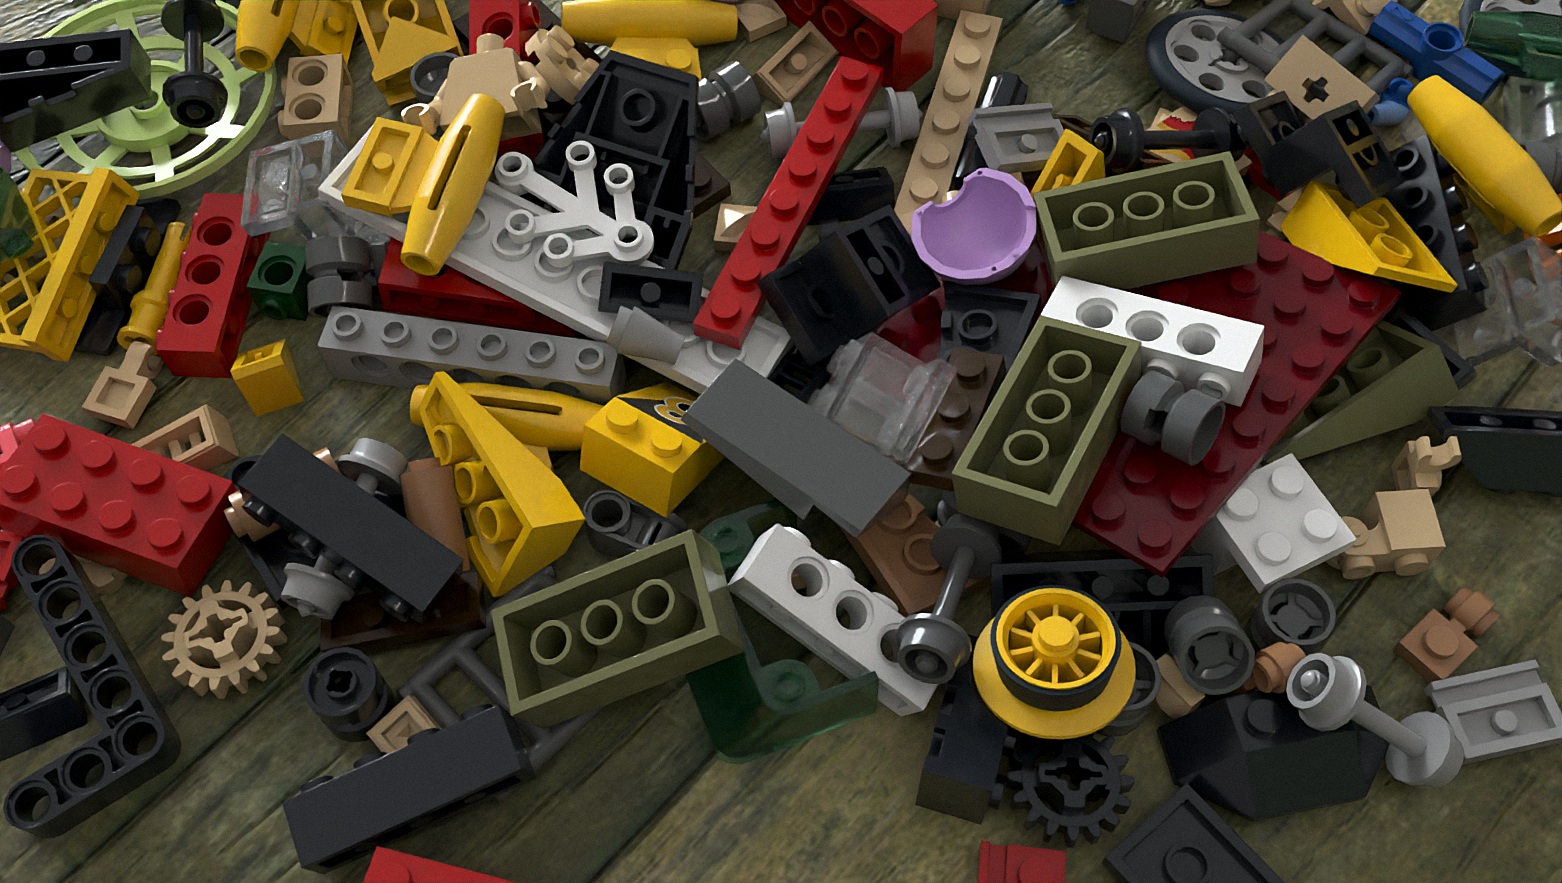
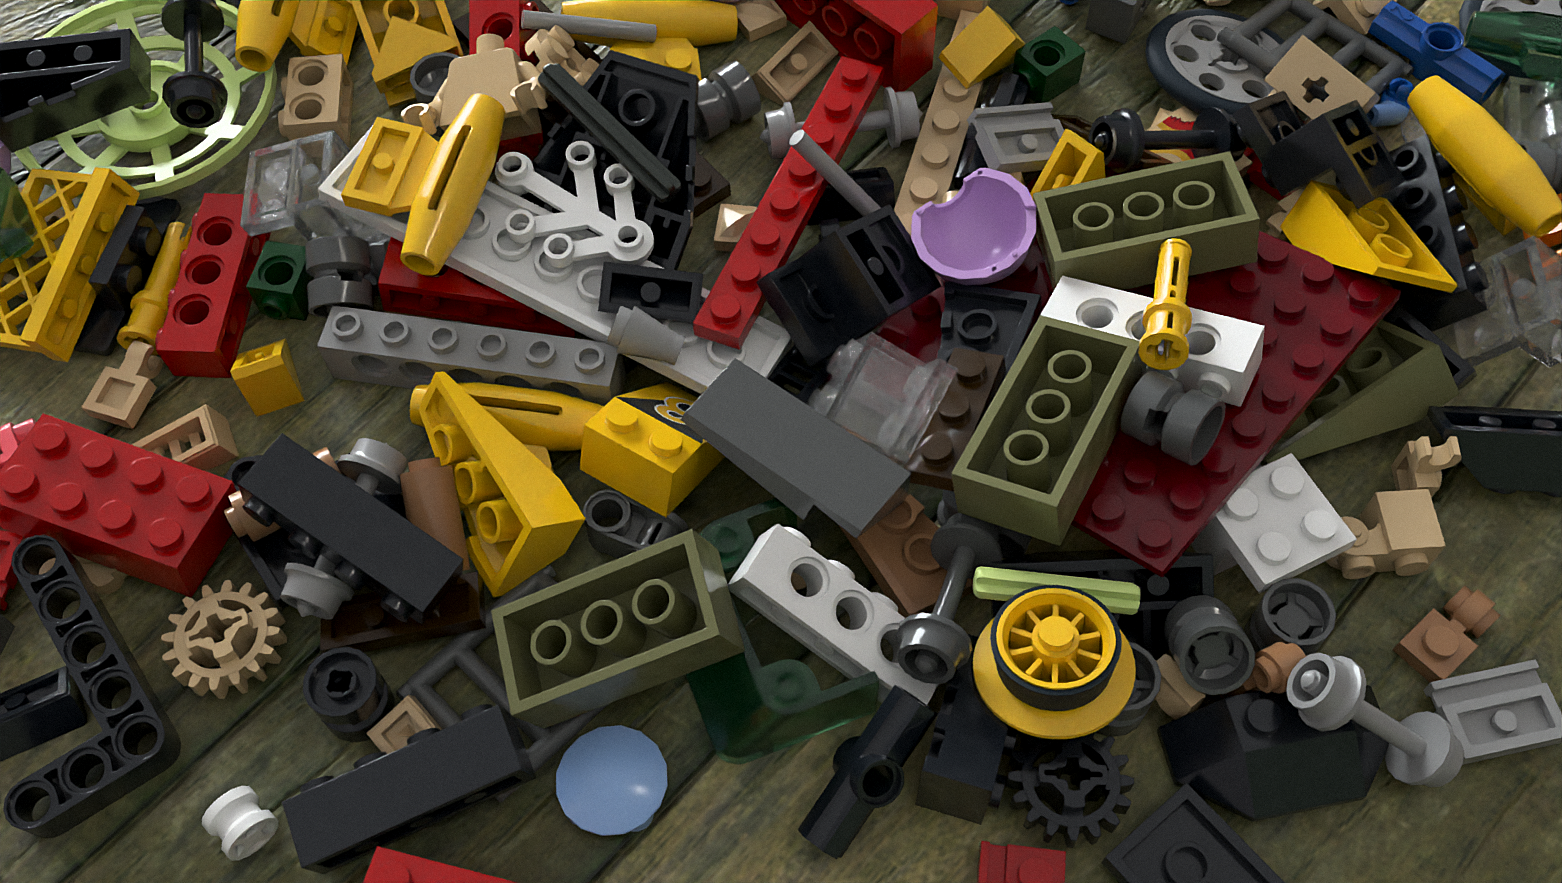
(239, 822): none -> white wheel
(589, 26): none -> light grey bar
(609, 133): none -> pearl dark grey axle
(611, 781): none -> light blue dish
(832, 173): none -> light grey bar
(867, 772): none -> black piece
(981, 48): none -> yellow slope
(1006, 583): none -> yellowish green axle
(1049, 65): none -> dark green brick
(1168, 315): none -> yellow pin

